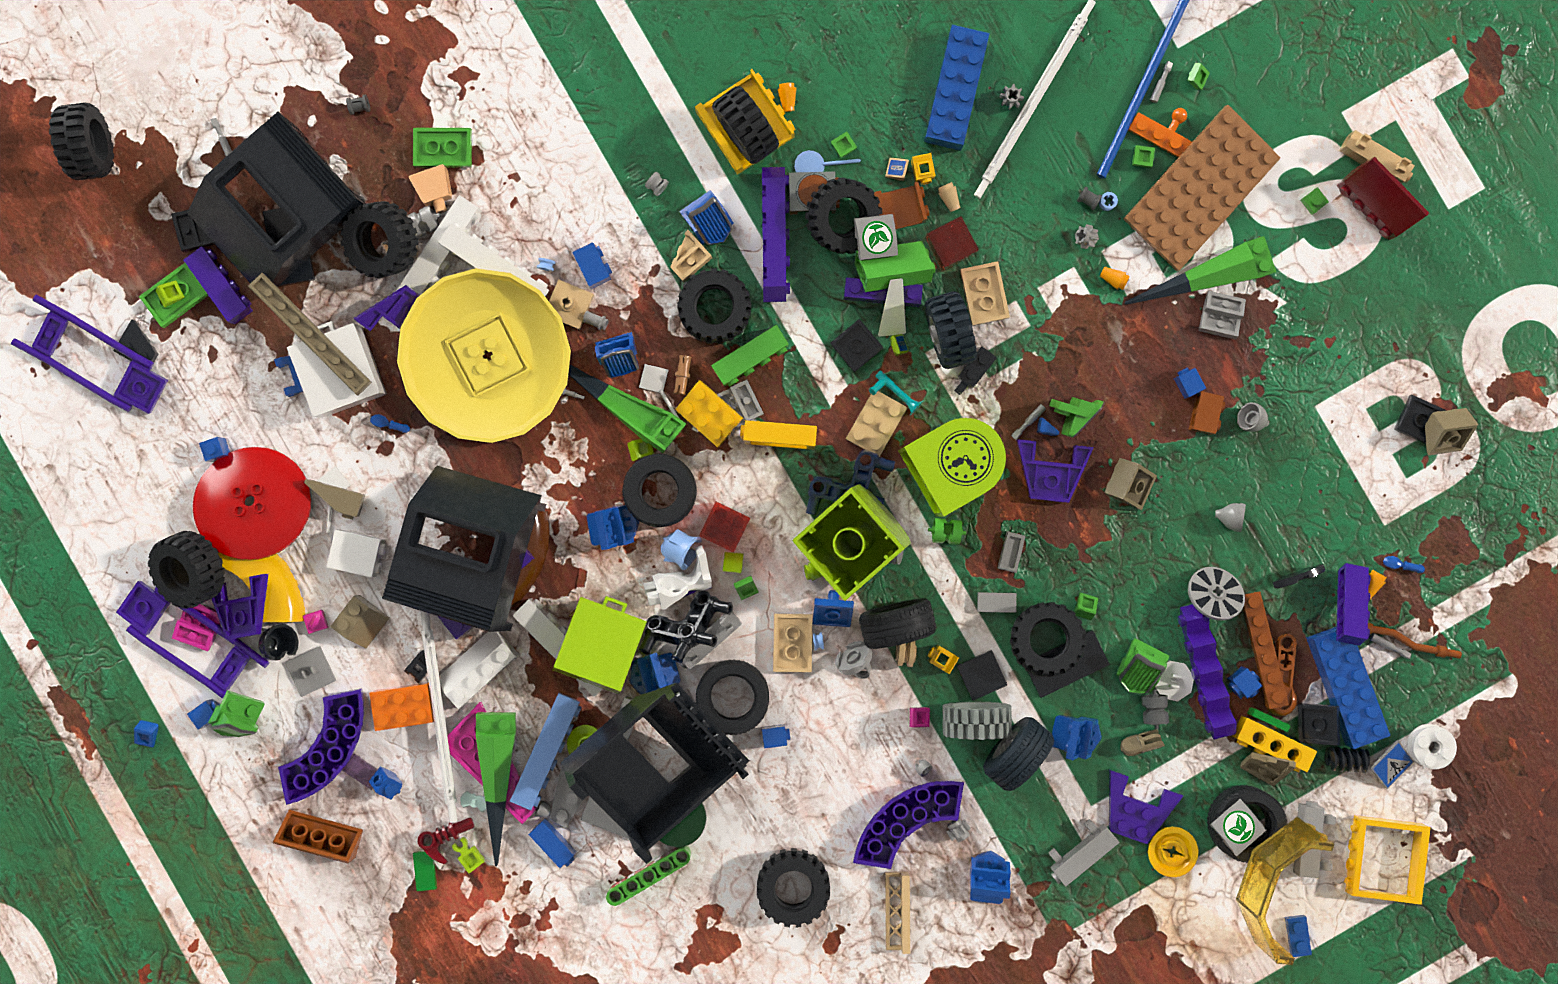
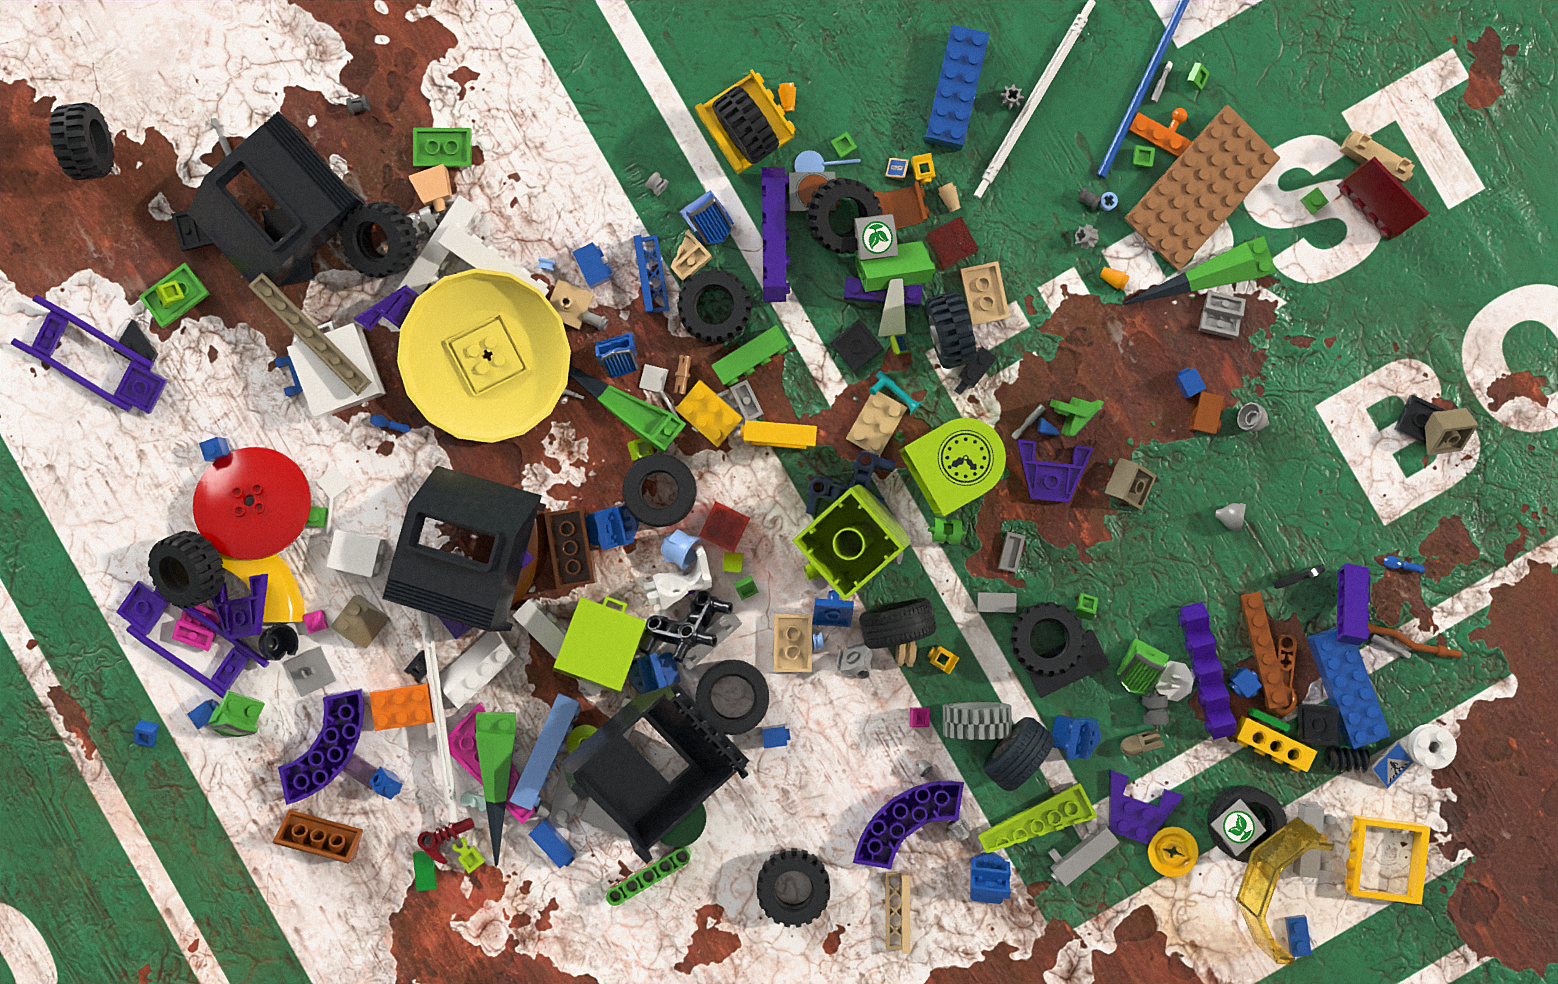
(218, 285): dark purple brick -> none
(317, 516): none -> bright green plate
(340, 499): dark tan slope -> none
(570, 547): none -> reddish brown brick
(644, 277): none -> blue fence
(982, 675): black tile -> none
(1052, 814): none -> lime wing
(1221, 607): light grey piece -> none
(1267, 767): dark tan wing -> none
(1376, 582): light orange cone -> none

